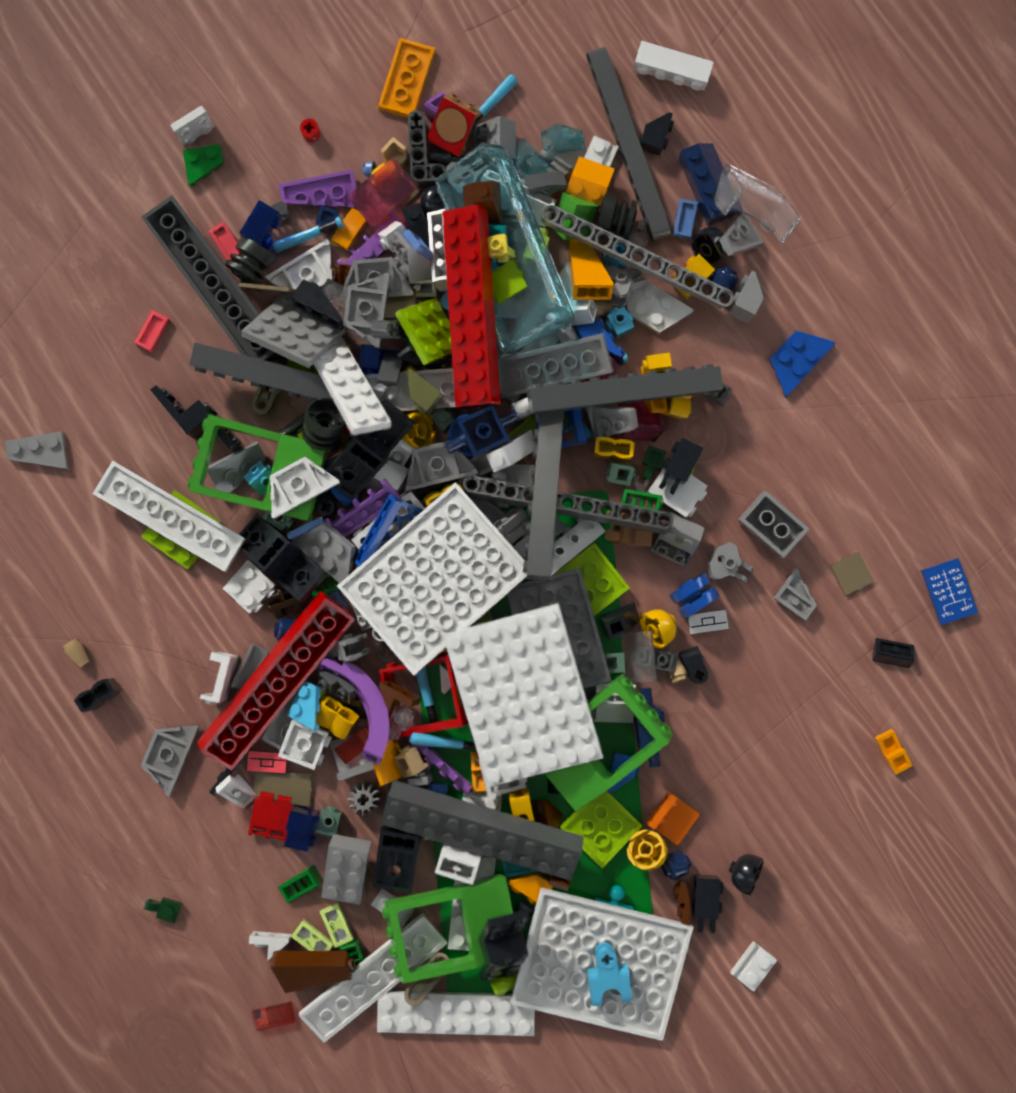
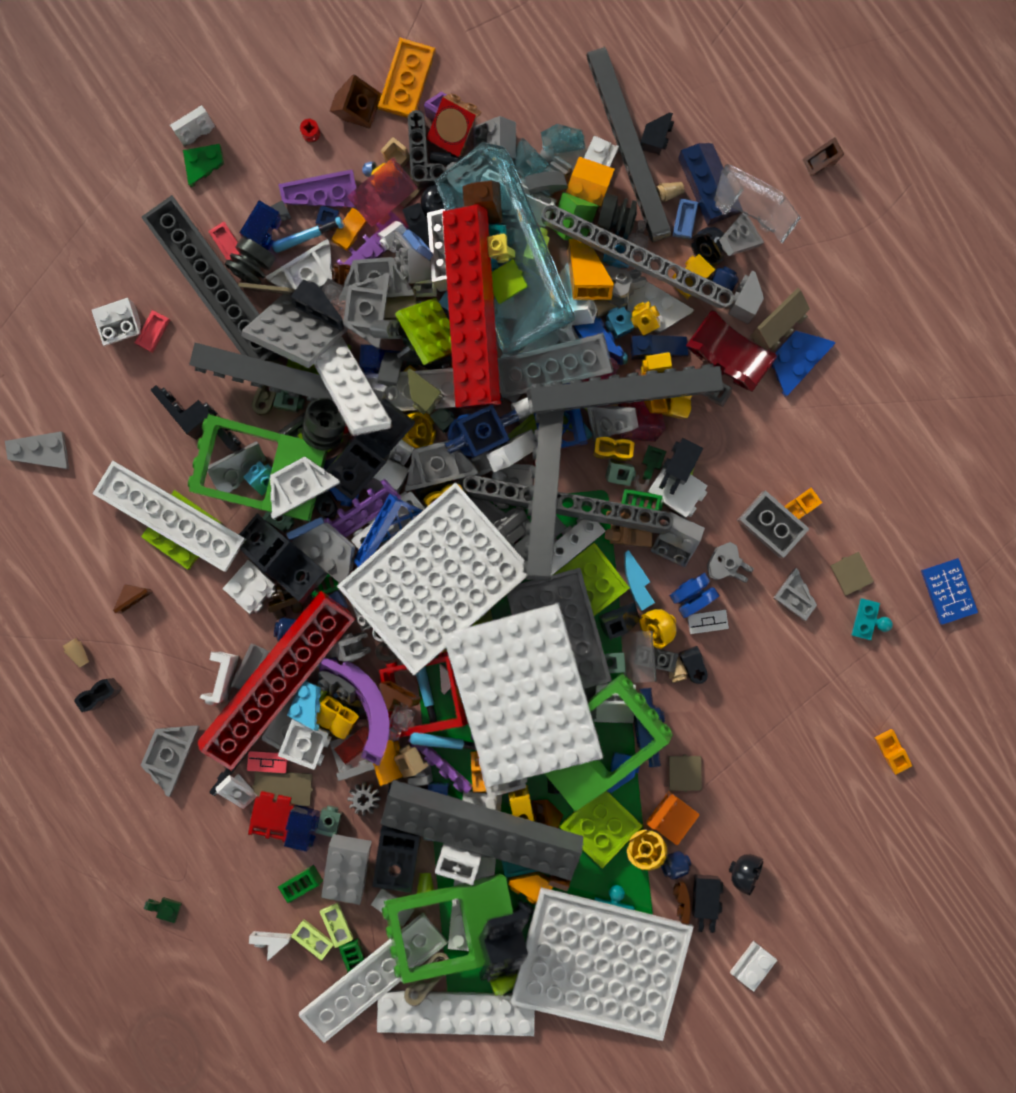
(117, 321): none -> white slope
(130, 596): none -> reddish brown slope
(273, 1016): clear red tile -> none
(282, 399): none -> sand green brick
(311, 968): reddish brown slope -> none
(356, 102): none -> reddish brown slope
(425, 883): none -> lime cone
(504, 88): medium azure piece -> none
(608, 975): medium azure piece -> none
(636, 581): none -> medium azure slope
(645, 317): none -> yellow brick
(656, 344): none -> dark blue slope
(669, 190): none -> tan cone
(673, 66): white brick -> none
(685, 773): none -> dark tan piece
(731, 351): none -> dark red panel
(780, 322): none -> dark tan slope
(803, 503): none -> light orange slope
(823, 157): none -> reddish brown slope
(867, 619): none -> teal plate
(893, 653): black slope -> none

